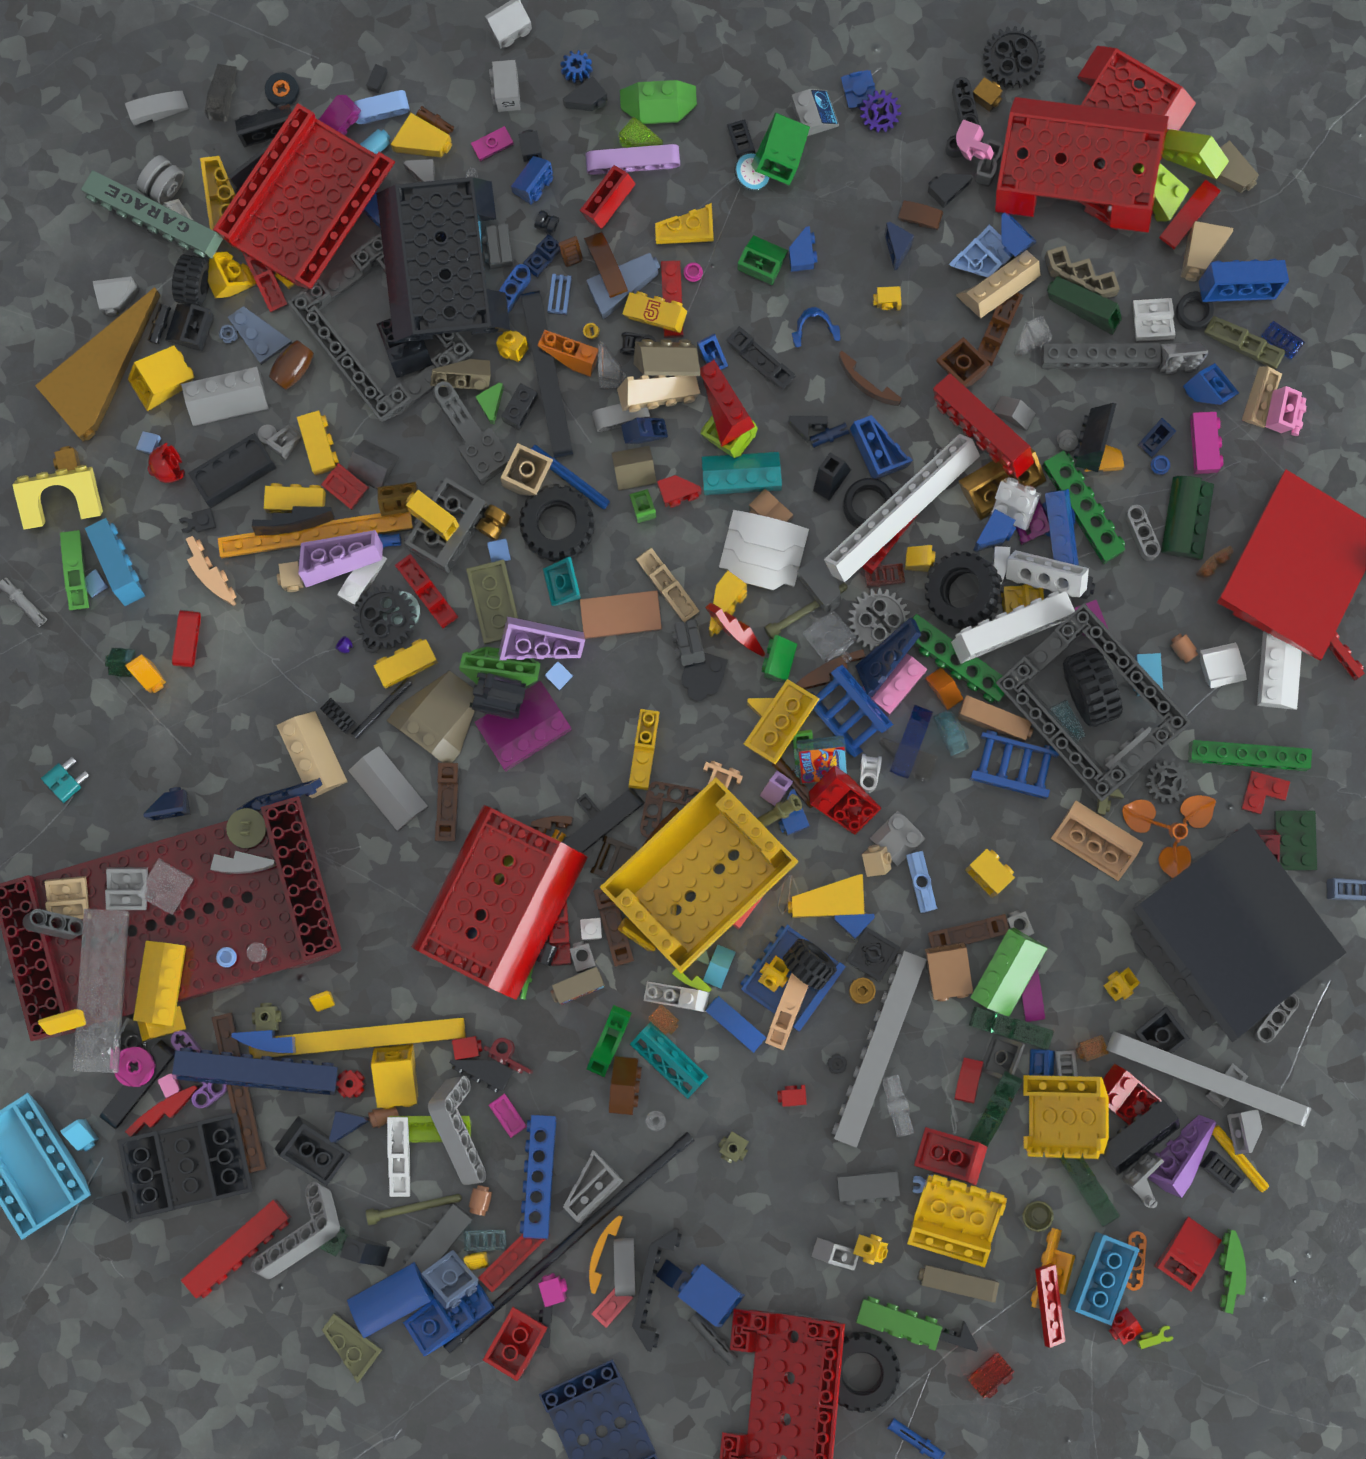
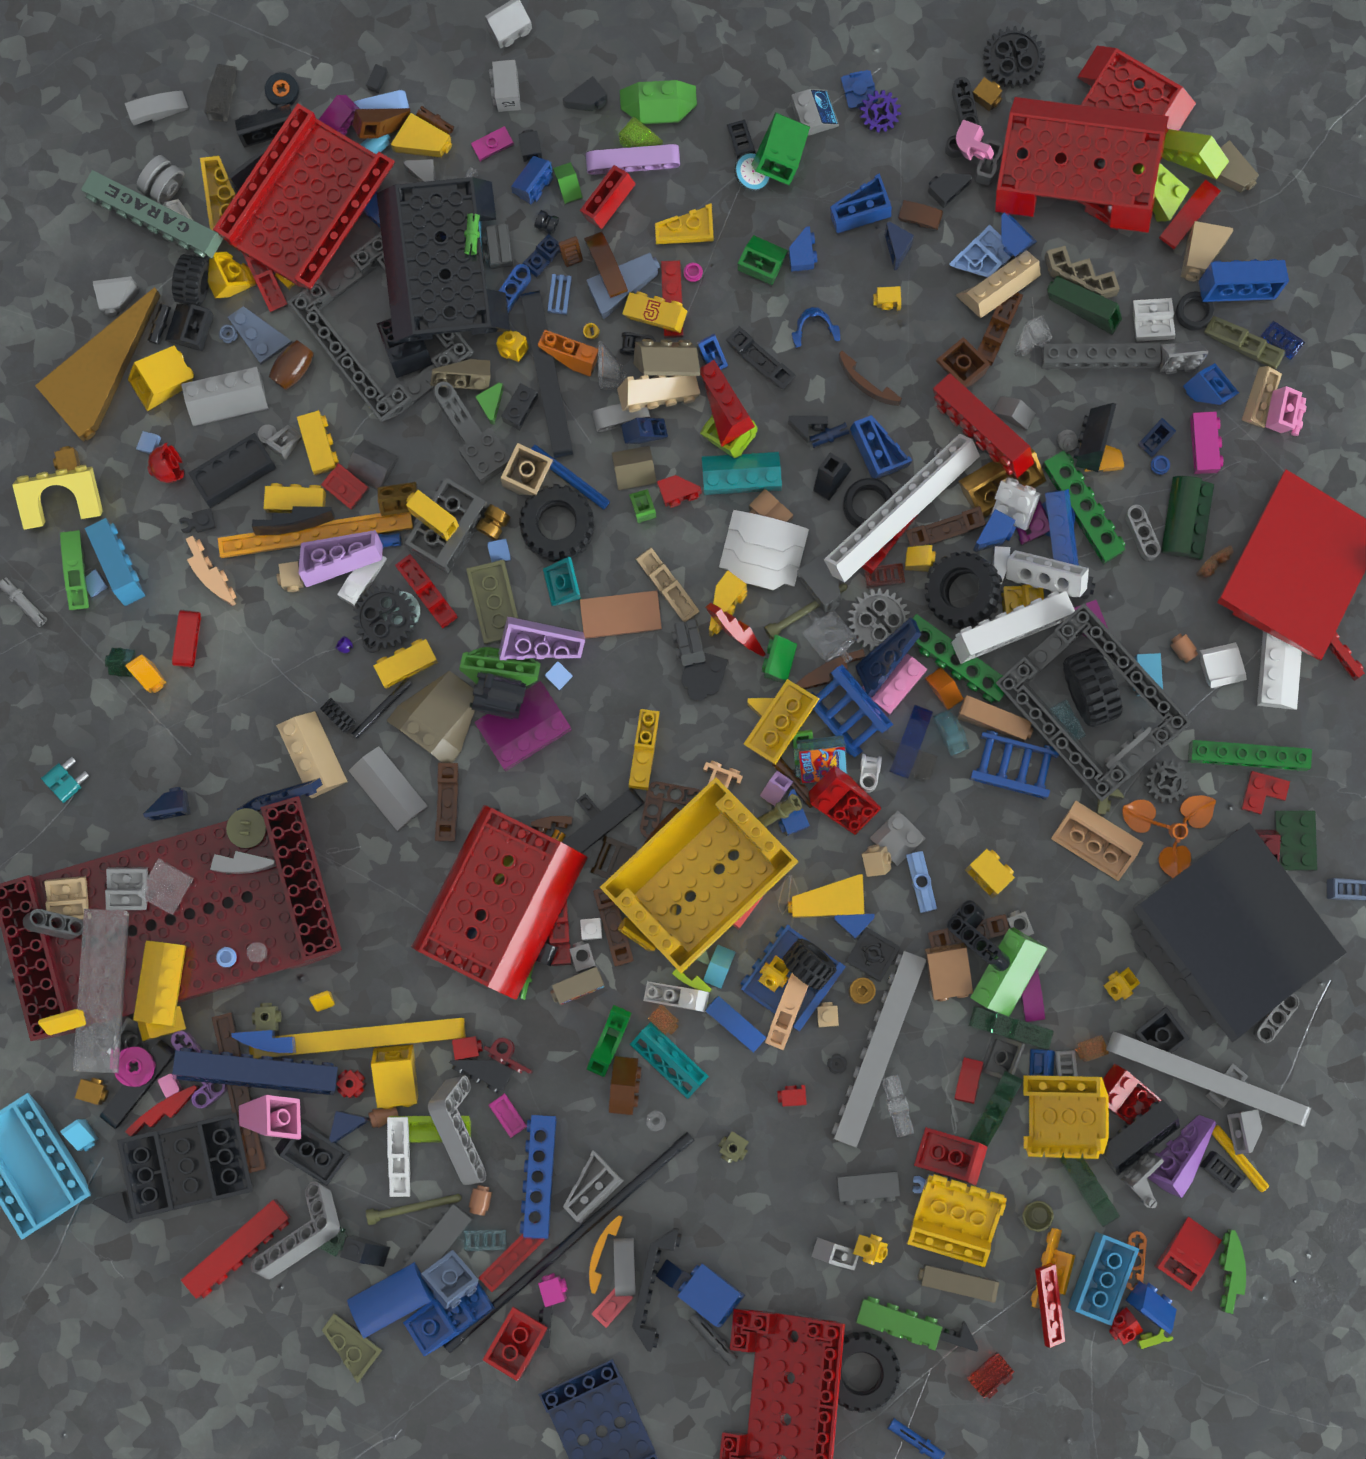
(92, 1091): none -> pearl gold brick
(272, 1116): none -> bright pink slope
(378, 122): none -> reddish brown slope
(471, 234): none -> bright green pin
(476, 1260): yellow slope -> none
(568, 183): none -> bright green slope
(570, 70): blue gear -> none
(827, 1015): none -> tan brick
(862, 207): none -> blue wedge
(946, 528): none -> reddish brown slope
(968, 918): none -> black beam
(1154, 1307): none -> blue slope

